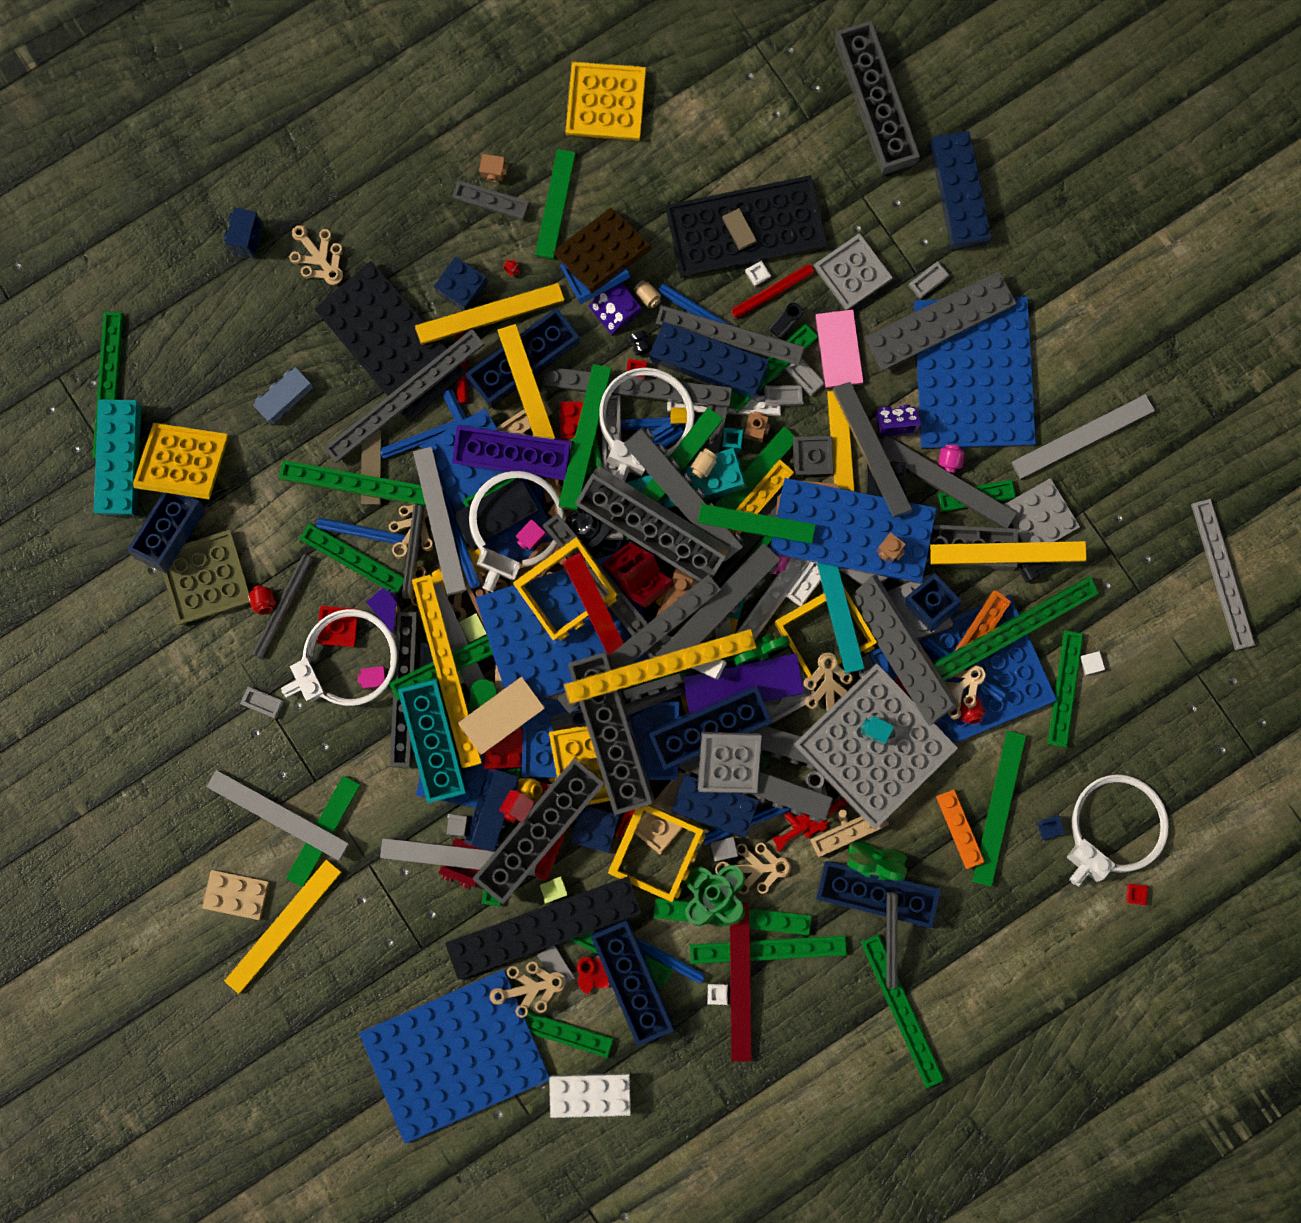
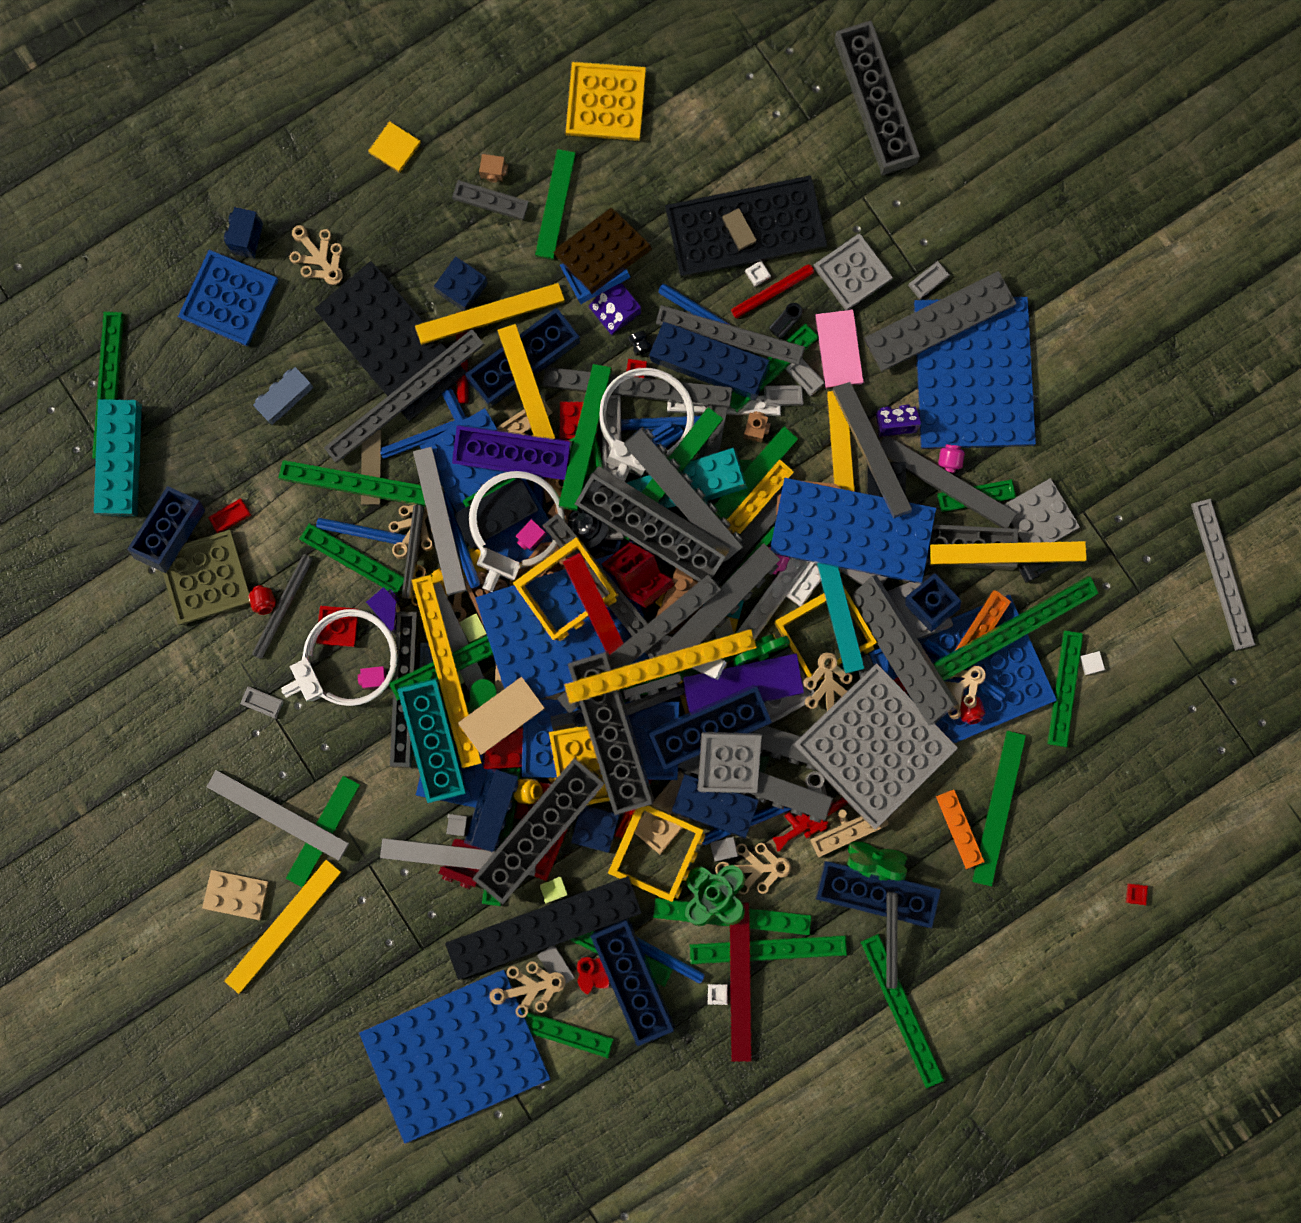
(181, 461): yellow plate -> none
(228, 298): none -> blue plate
(229, 516): none -> red tile
(394, 147): none -> yellow tile
(511, 267): red plate -> none
(516, 806): red brick -> none
(590, 1095): white brick -> none
(647, 294): tan brick -> none
(678, 415): yellow tile -> none
(704, 463): tan brick -> none
(732, 439): teal brick -> none
(756, 523): green tile -> none
(813, 455): dark grey plate -> none
(876, 729): teal brick -> none
(891, 548): medium nougat brick -> none
(960, 190): dark blue brick -> none
(1050, 827): dark blue panel -> none
(1082, 436): light grey tile -> none
(1092, 861): white brick -> none

